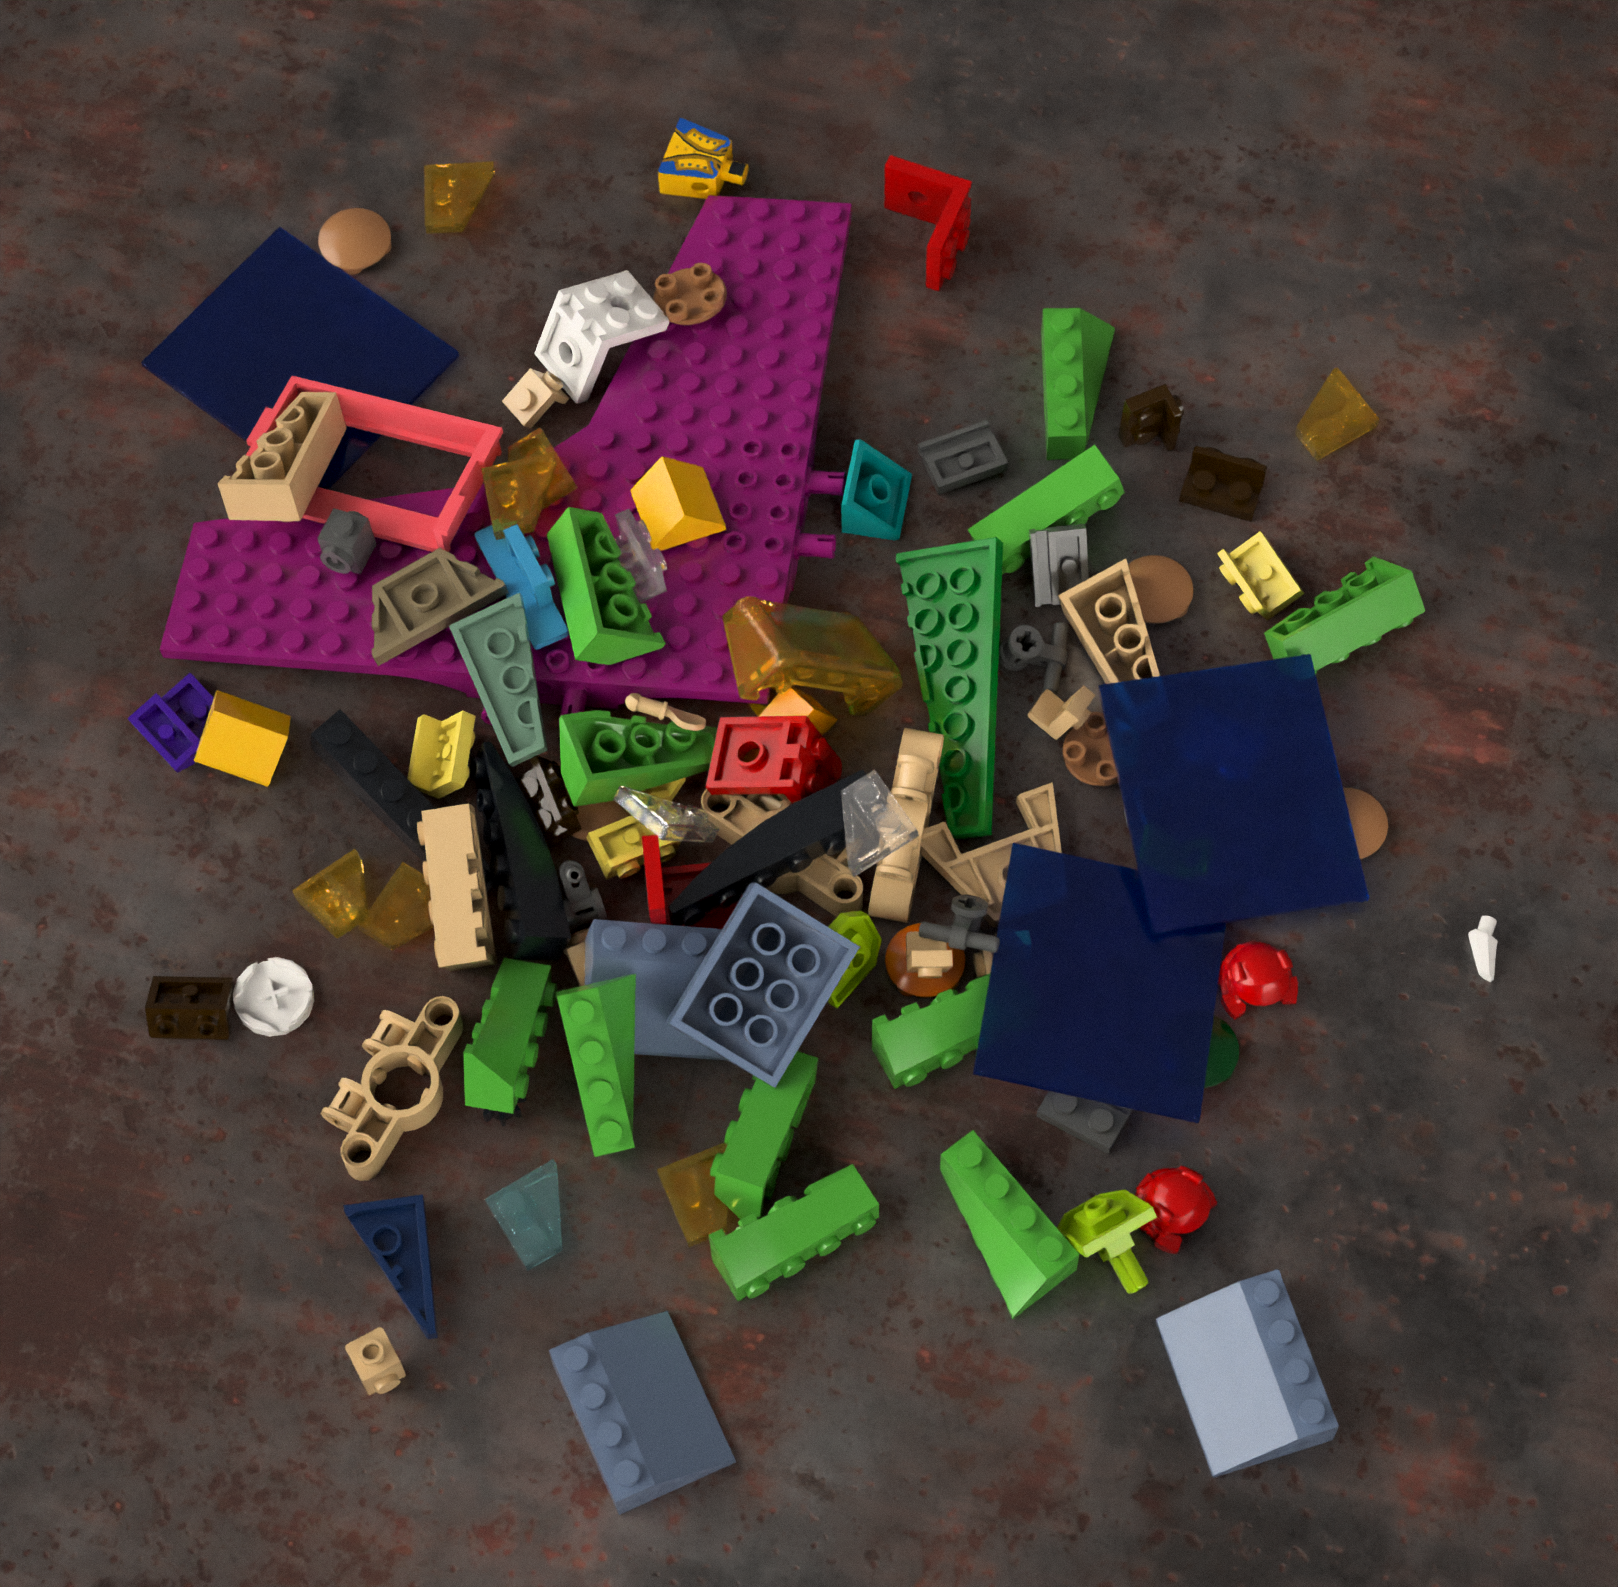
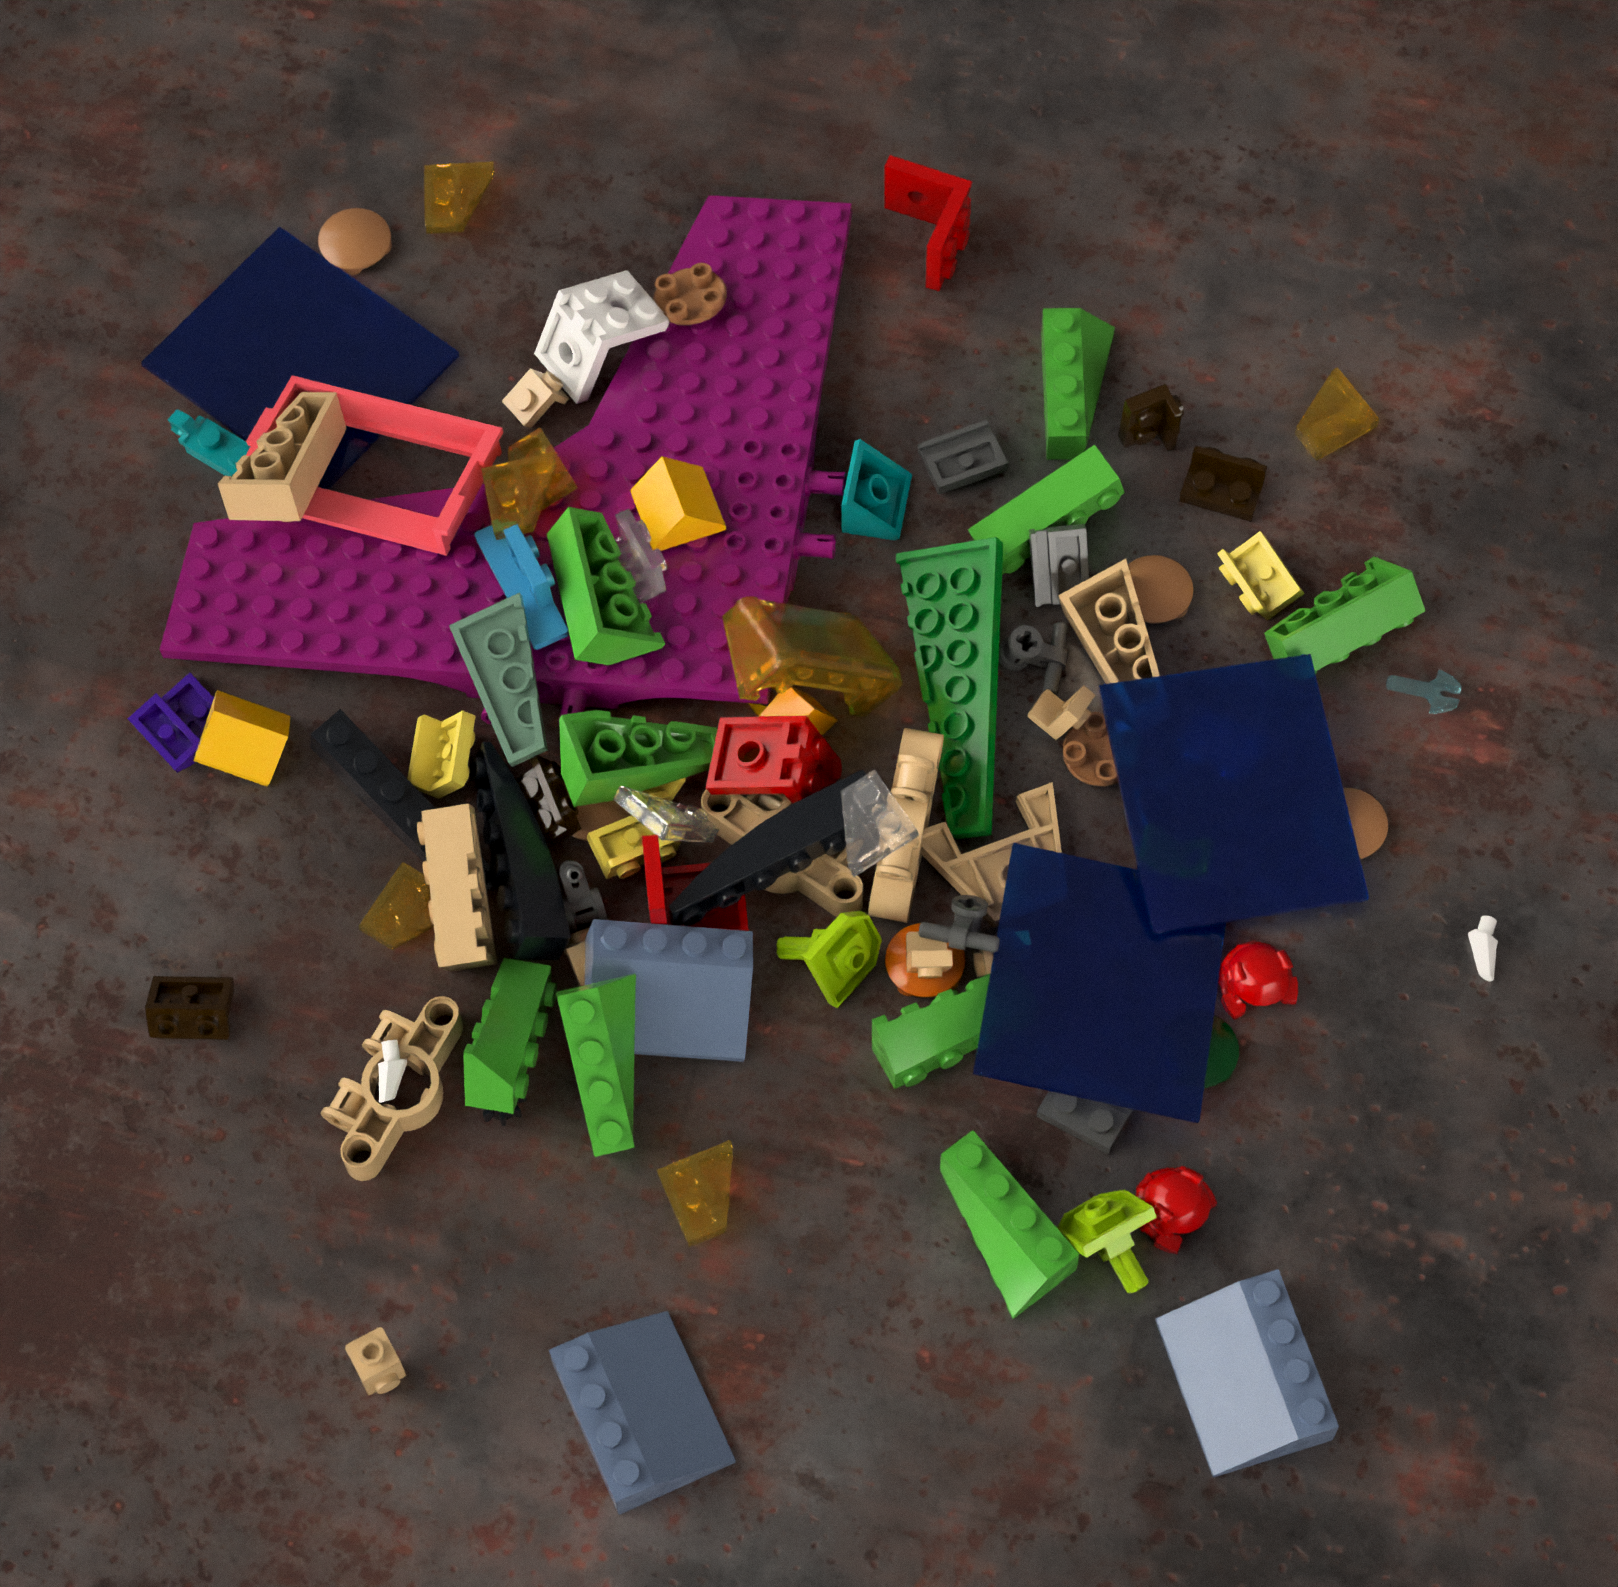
(209, 442): none -> teal hinge
(273, 997): white tile -> none
(337, 895): clear yellow wing -> none
(346, 541): dark grey brick -> none
(390, 1070): none -> white bar
(399, 1243): dark blue wing -> none
(426, 601): dark tan wing -> none
(531, 1214): clear light blue wing -> none
(659, 709): tan piece -> none
(698, 163): torso -> none
(762, 984): sand blue slope -> none
(762, 1137): bright green wedge -> none
(793, 1232): bright green wedge -> none
(1429, 690): none -> clear light blue bar

